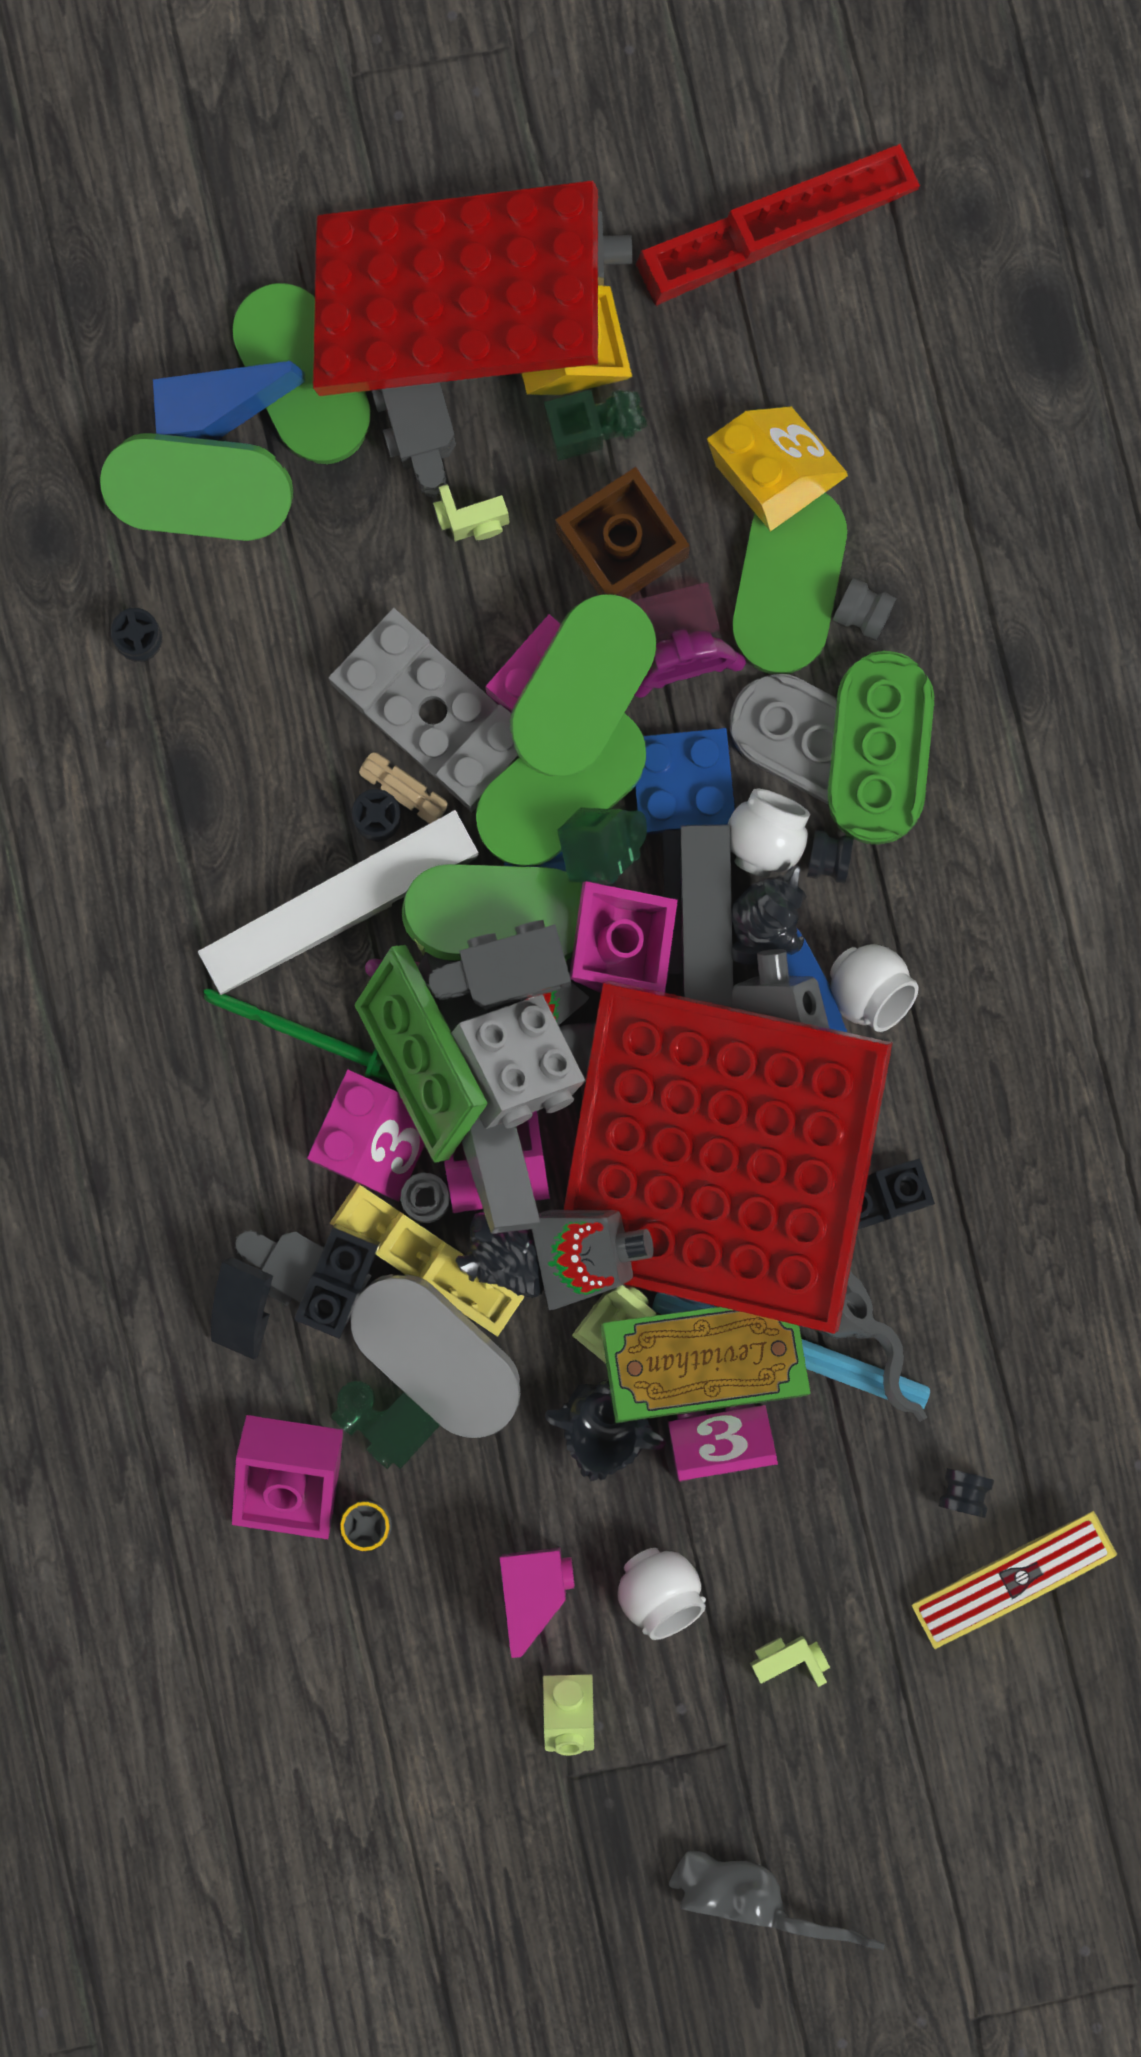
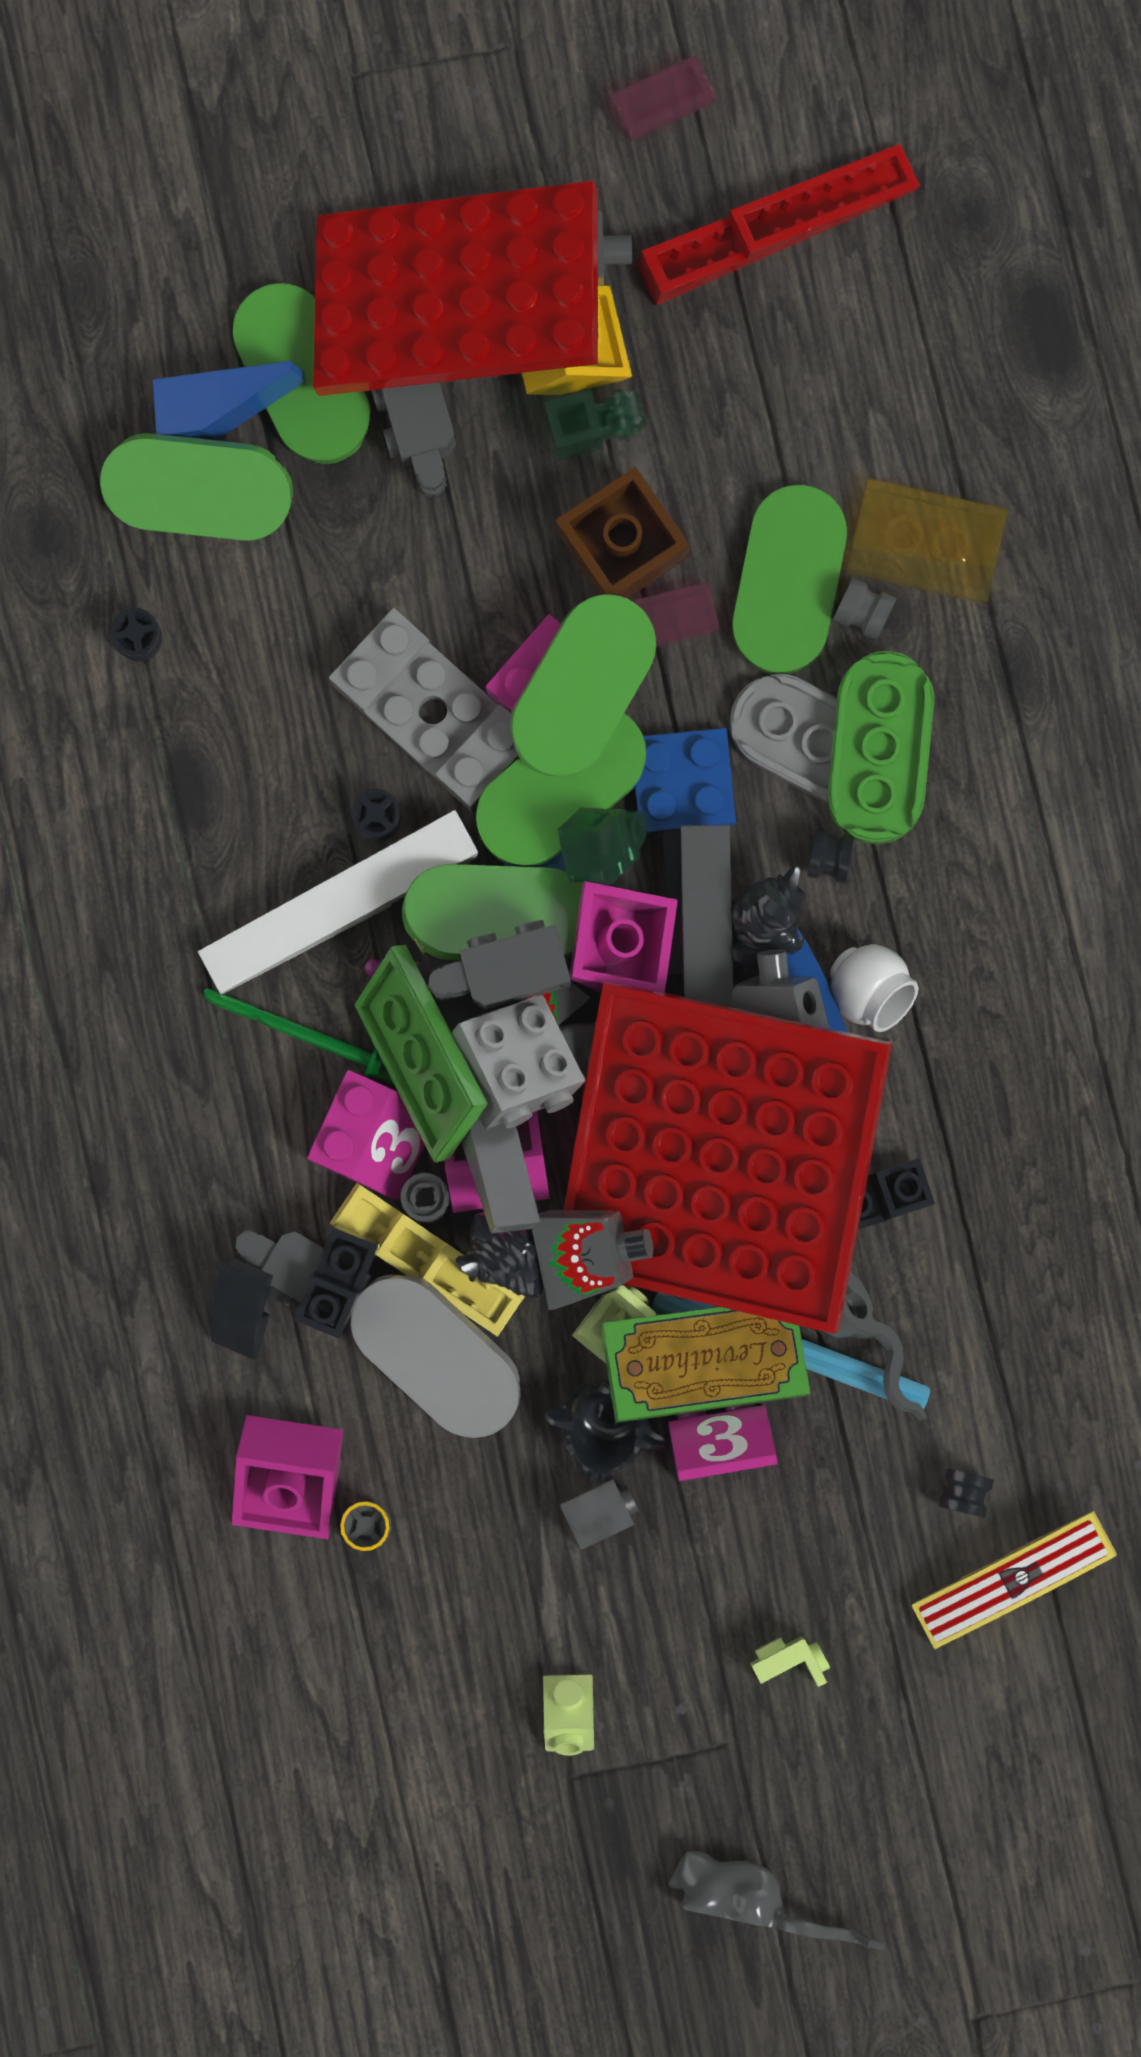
(393, 1433): clear green brick -> none
(403, 787): tan axle -> none
(480, 519): yellowish green bracket -> none
(533, 1592): dark pink slope -> none
(599, 1513): none -> flat silver brick
(660, 1593): white piece -> none
(663, 98): none -> clear pink tile
(688, 656): magenta piece -> none
(768, 833): white piece -> none
(774, 462): yellow slope -> none
(927, 541): none -> clear yellow tile

